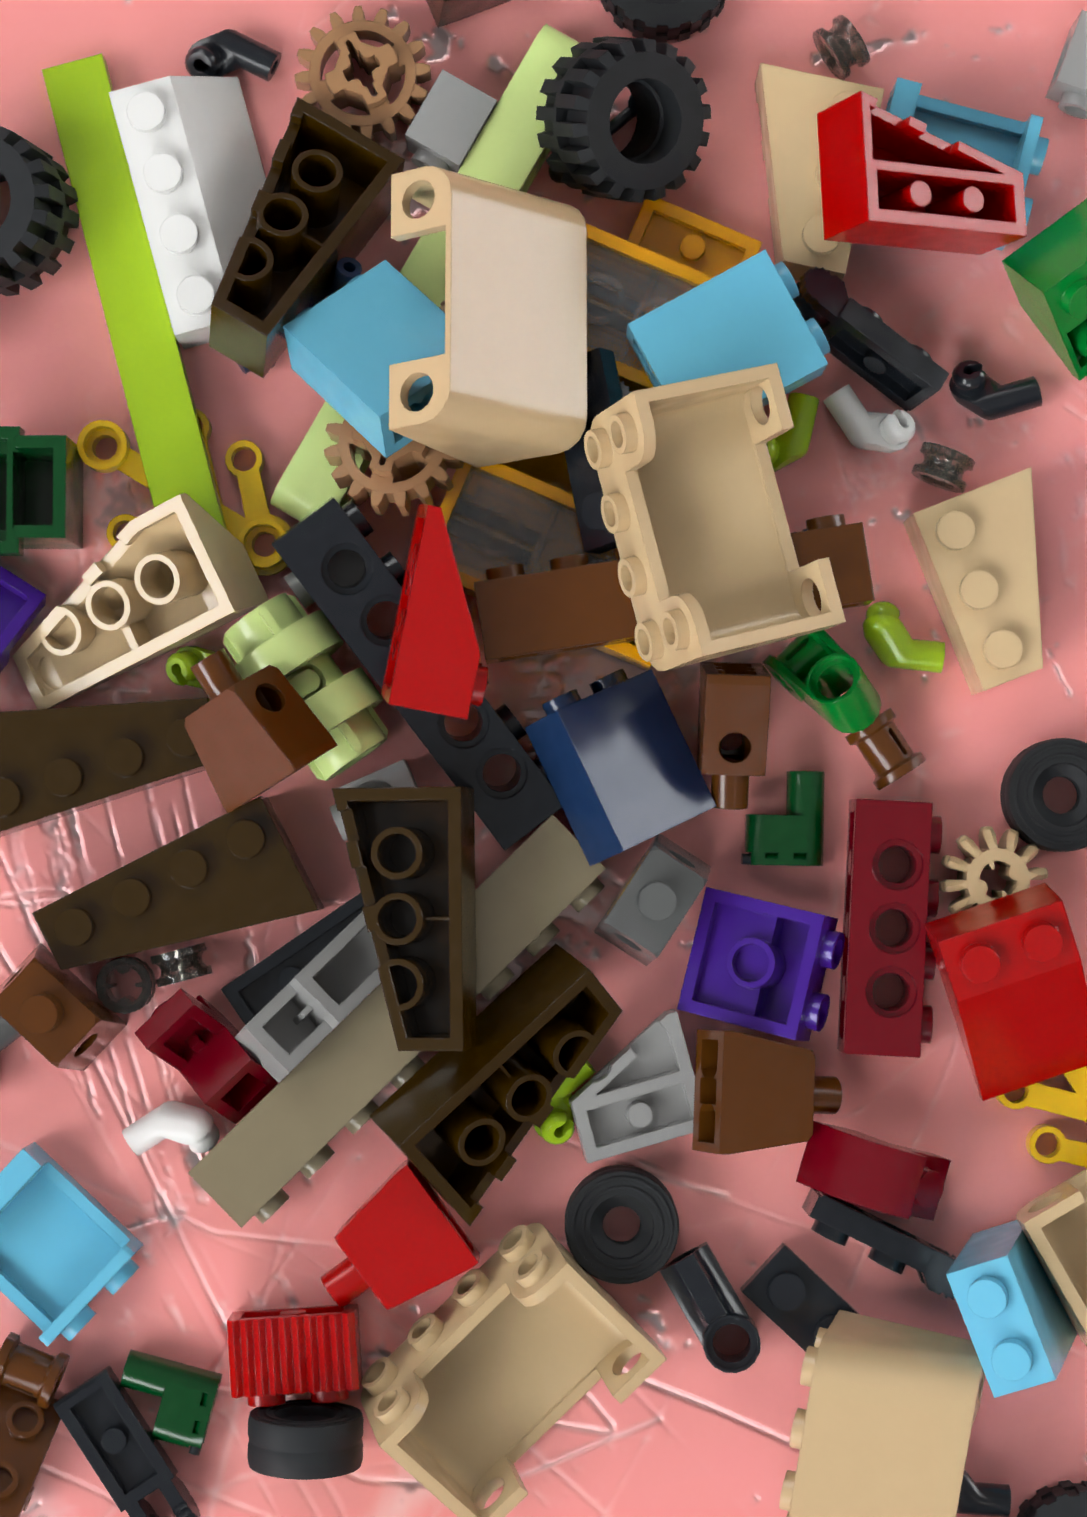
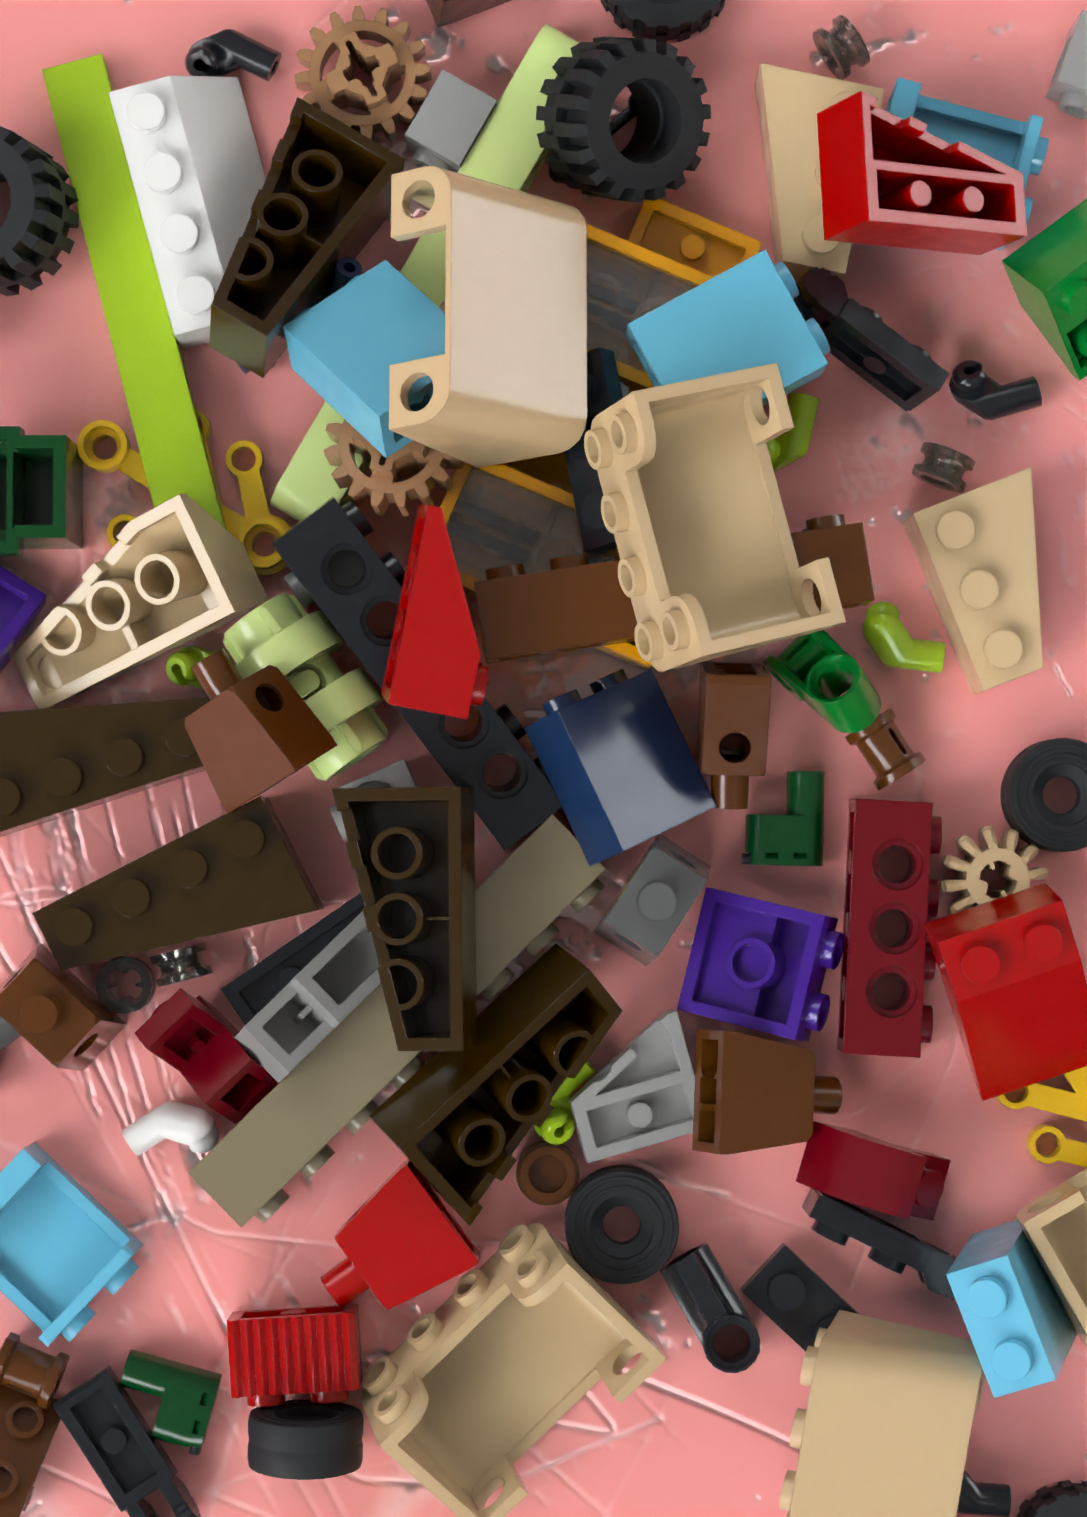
(547, 1173): none -> reddish brown tile
(869, 429): white arm -> none

